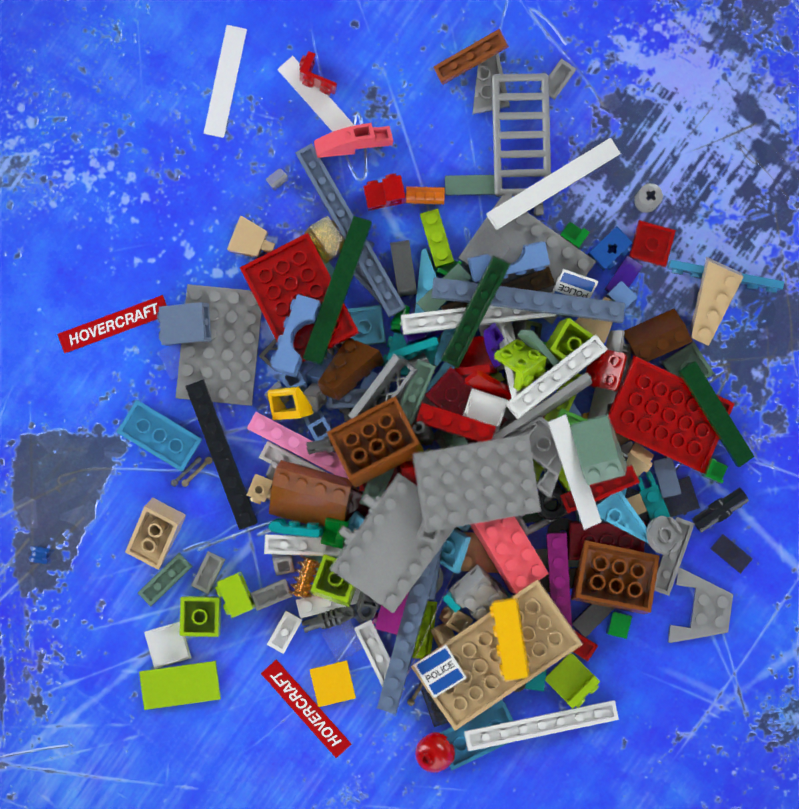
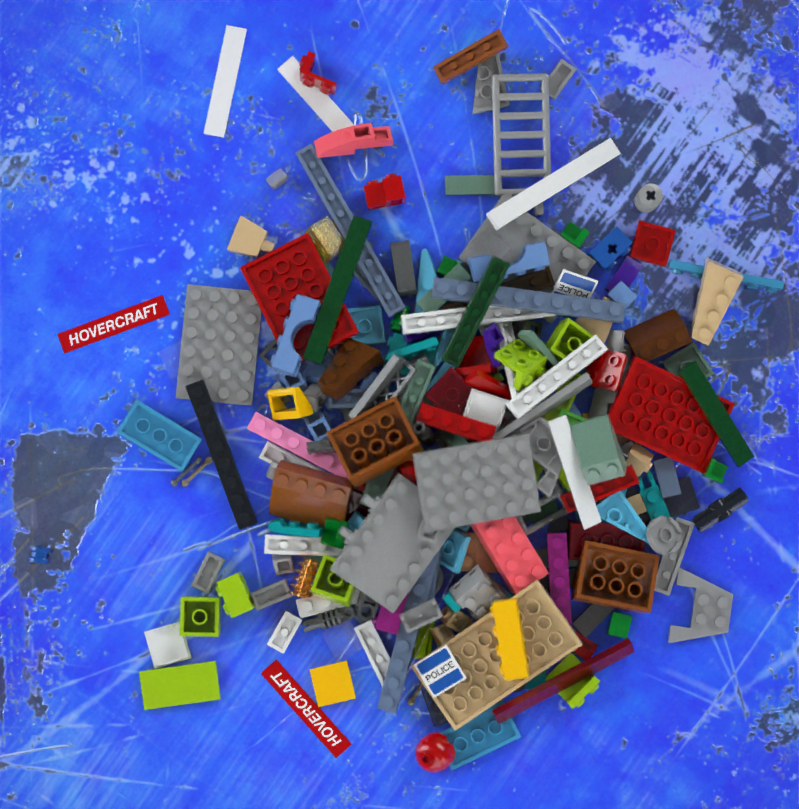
(155, 533): tan slope -> none
(165, 579): sand green tile -> none
(184, 323): sand blue panel -> none
(260, 489): tan brick -> none
(421, 615): none -> light grey hinge
(425, 195): orange axle -> none
(436, 238): lime plate -> none
(541, 725): white plate -> none
(558, 511): black tyre -> none
(563, 681): none -> dark red tile
(731, 553): clear smoke plate -> none

